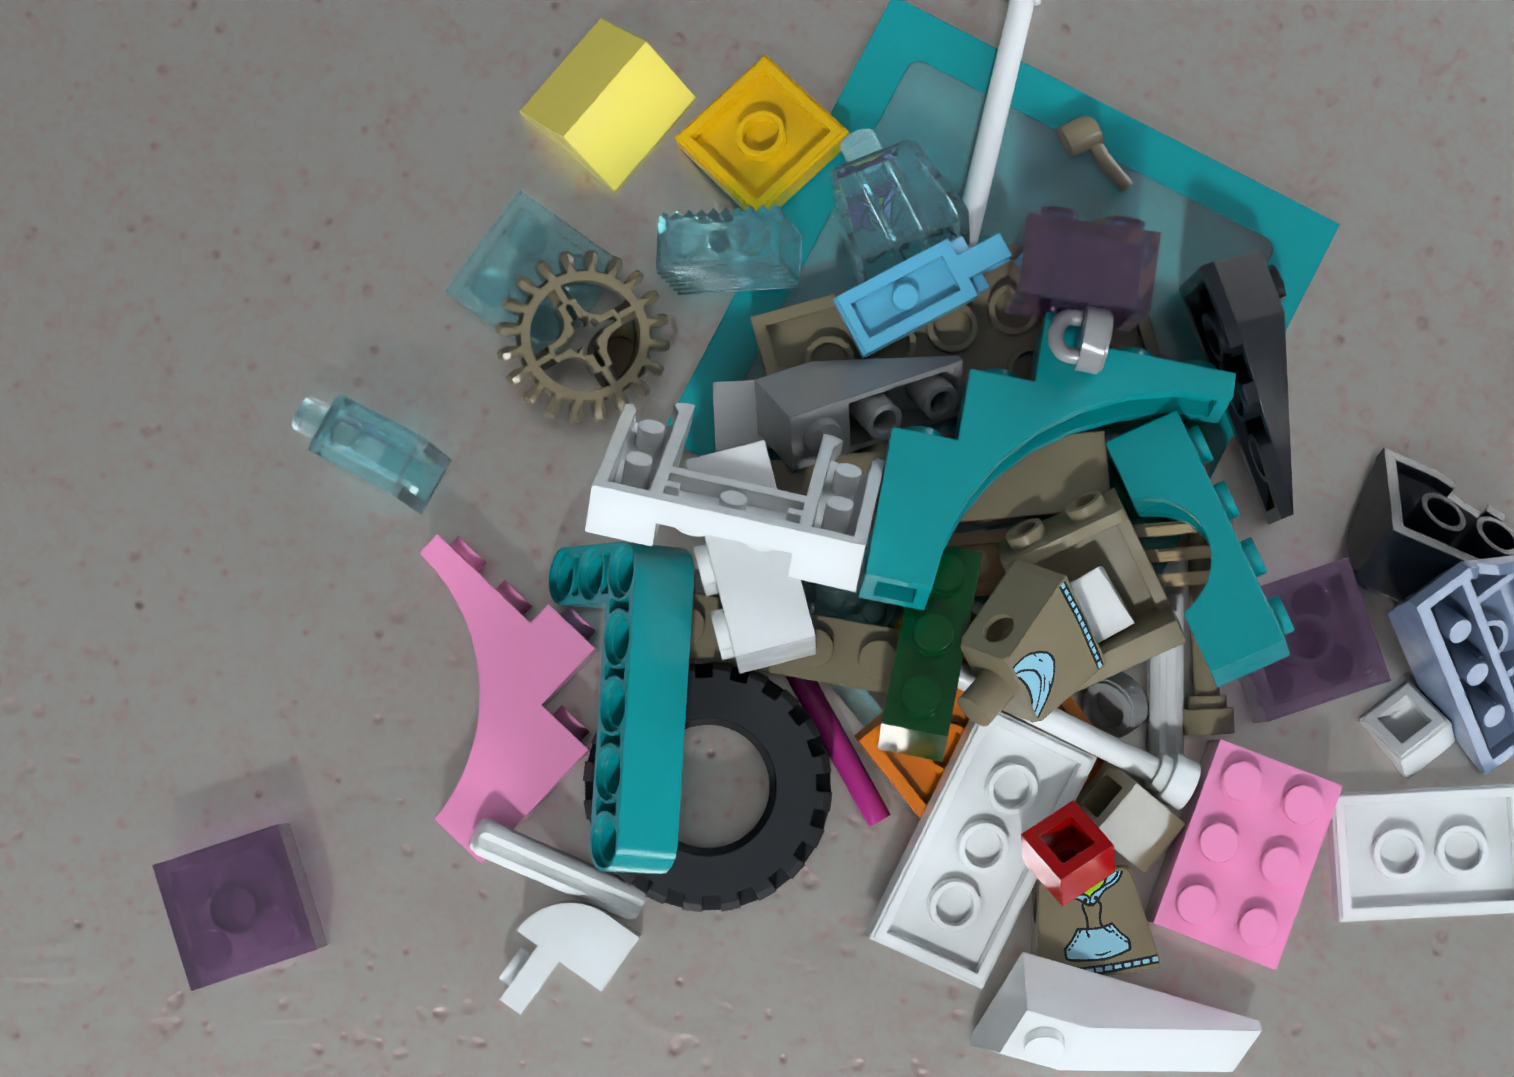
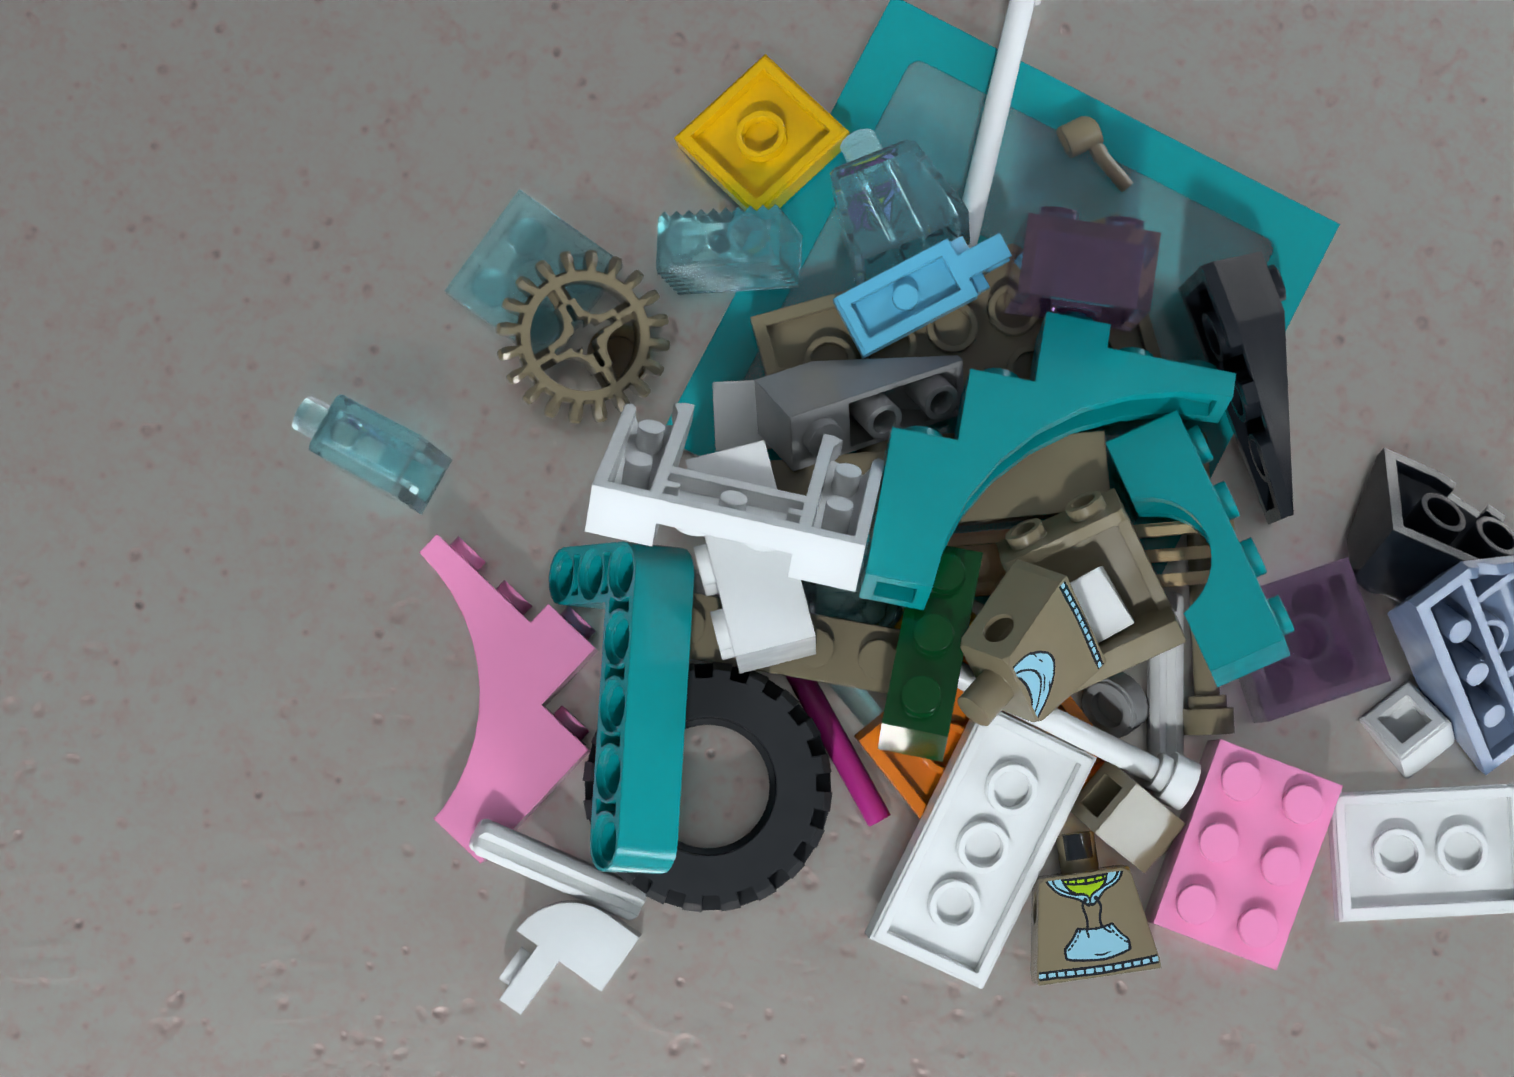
(240, 905): clear purple brick -> none
(609, 103): light yellow slope -> none
(1068, 853): red plate -> none
(1092, 338): light grey tile -> none
(1100, 1023): white wedge -> none

